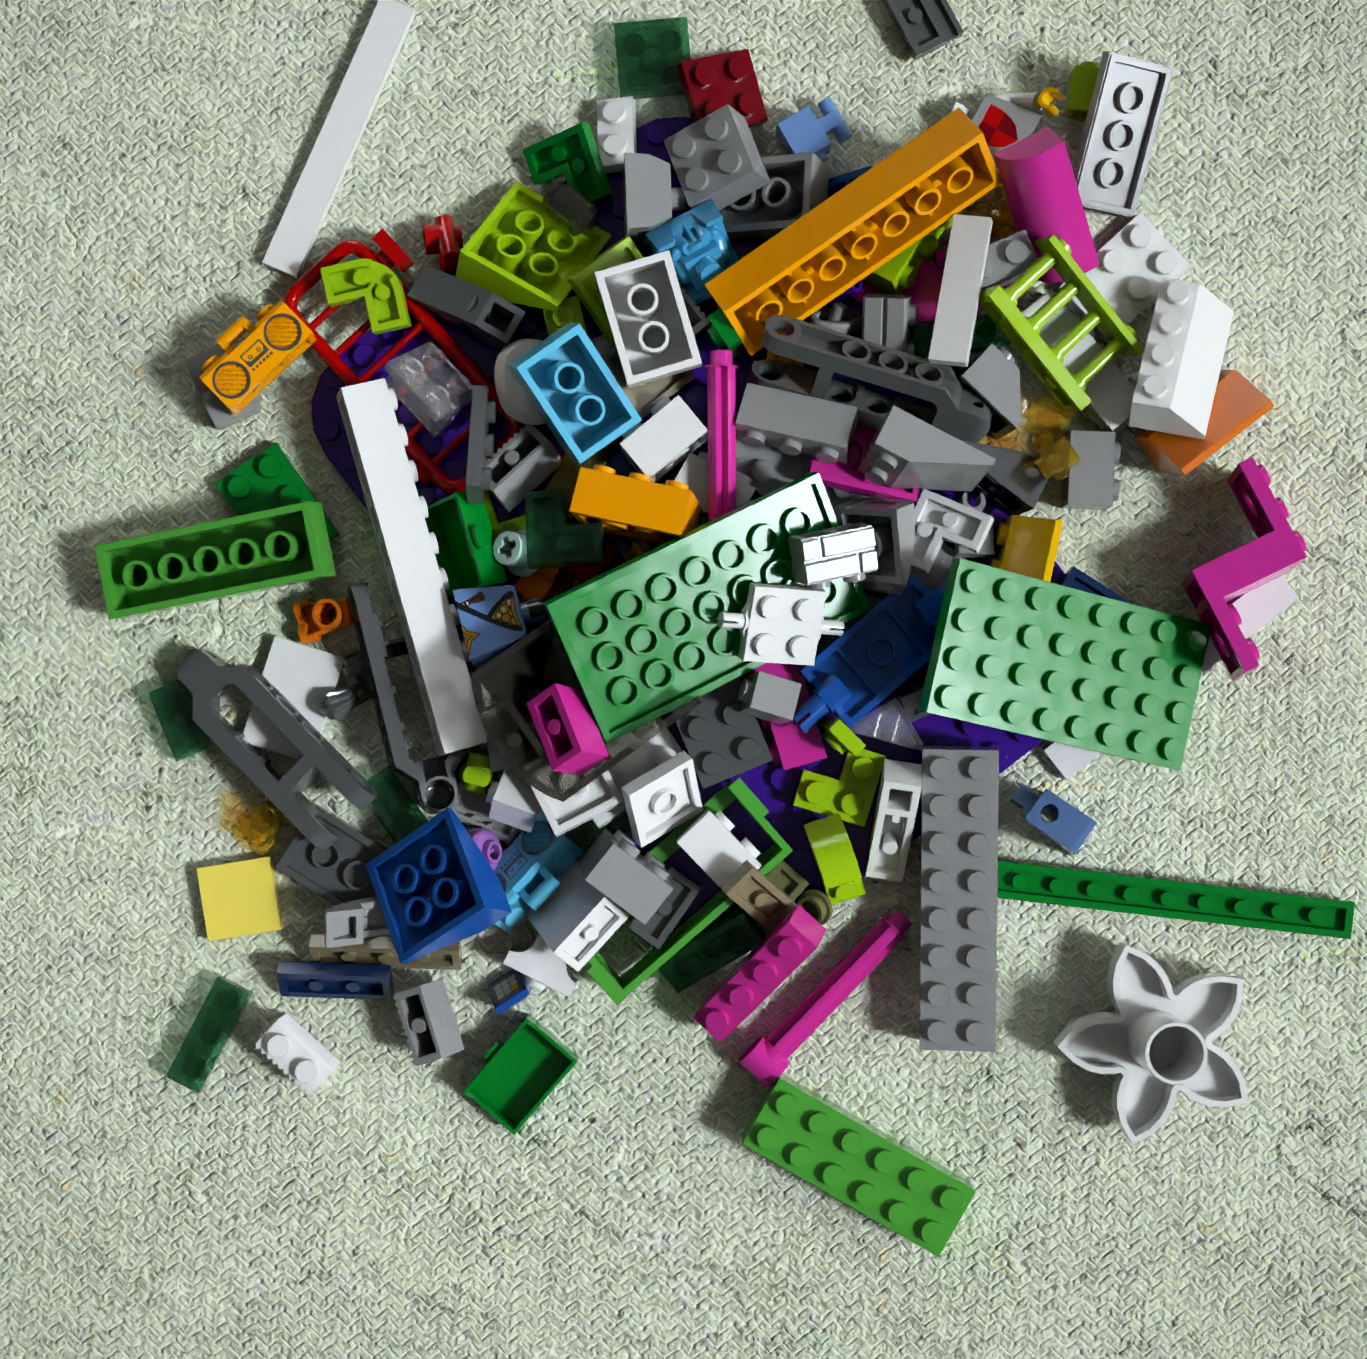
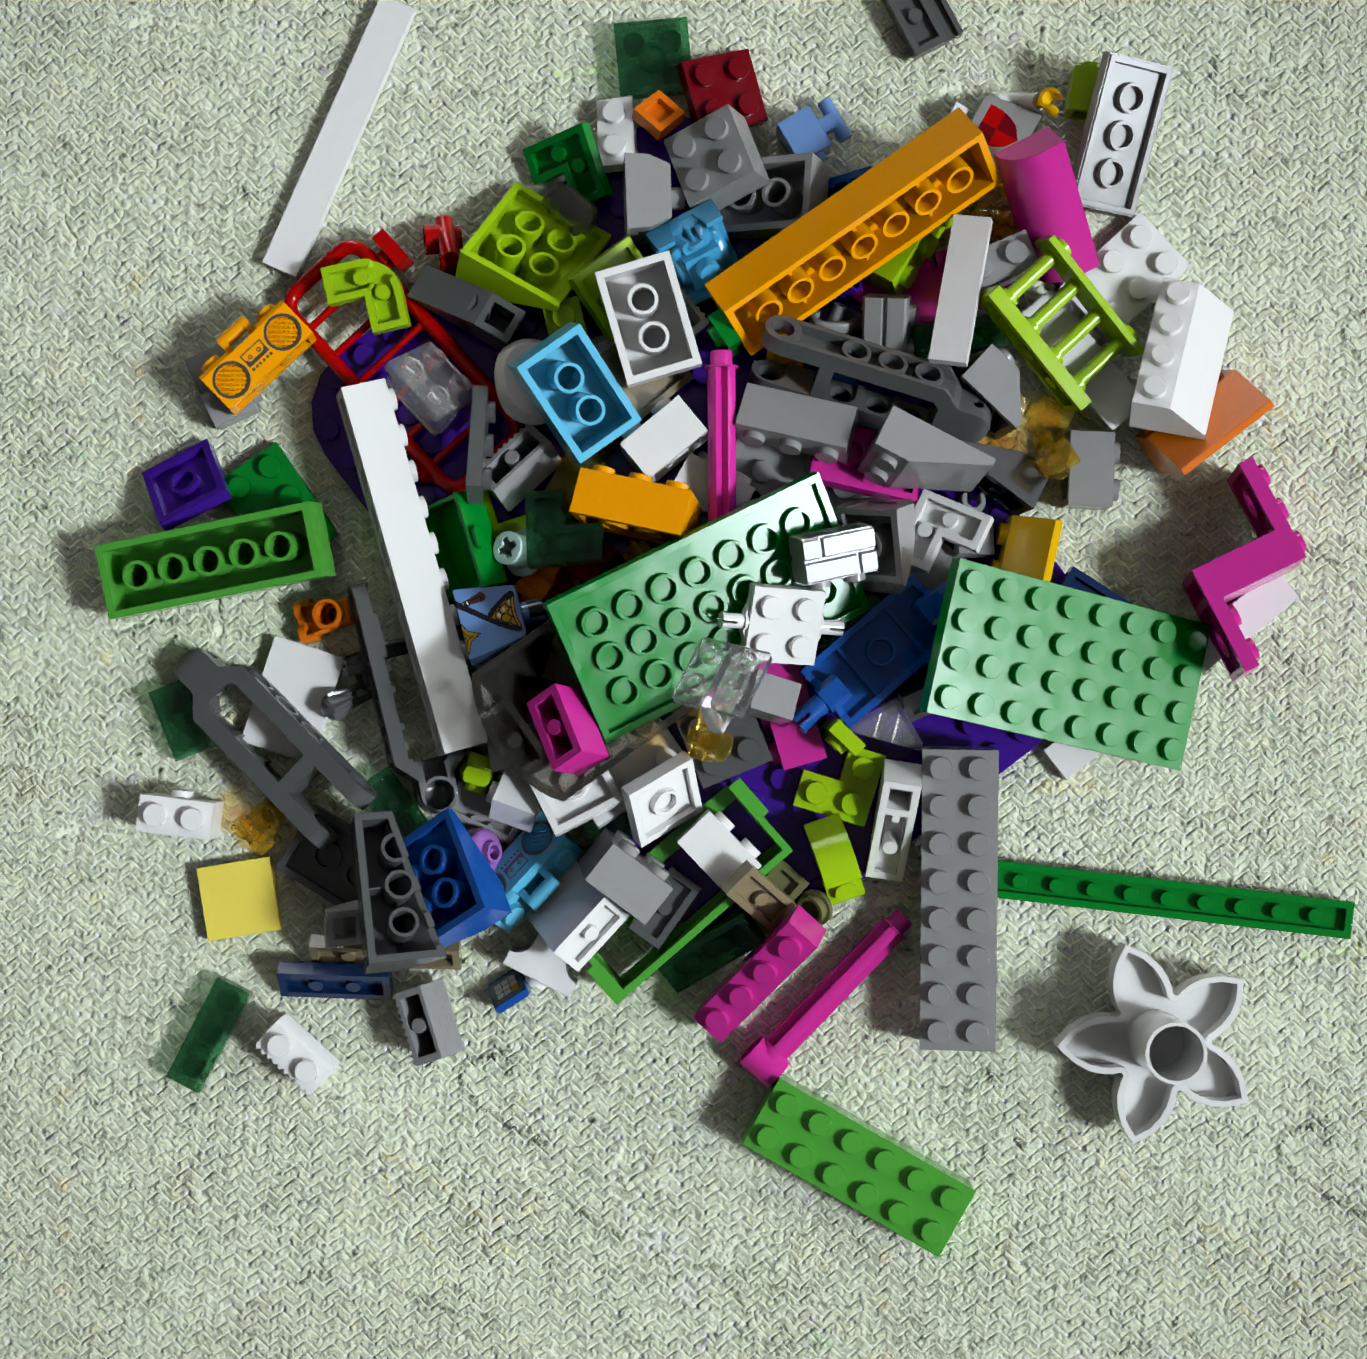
(179, 815): none -> white brick
(186, 485): none -> dark purple plate
(391, 908): none -> dark grey wedge
(520, 1073): green container -> none
(658, 115): none -> orange plate
(706, 744): none -> clear yellow plate
(721, 681): none -> clear bracket
(1066, 831): medium blue torso -> none

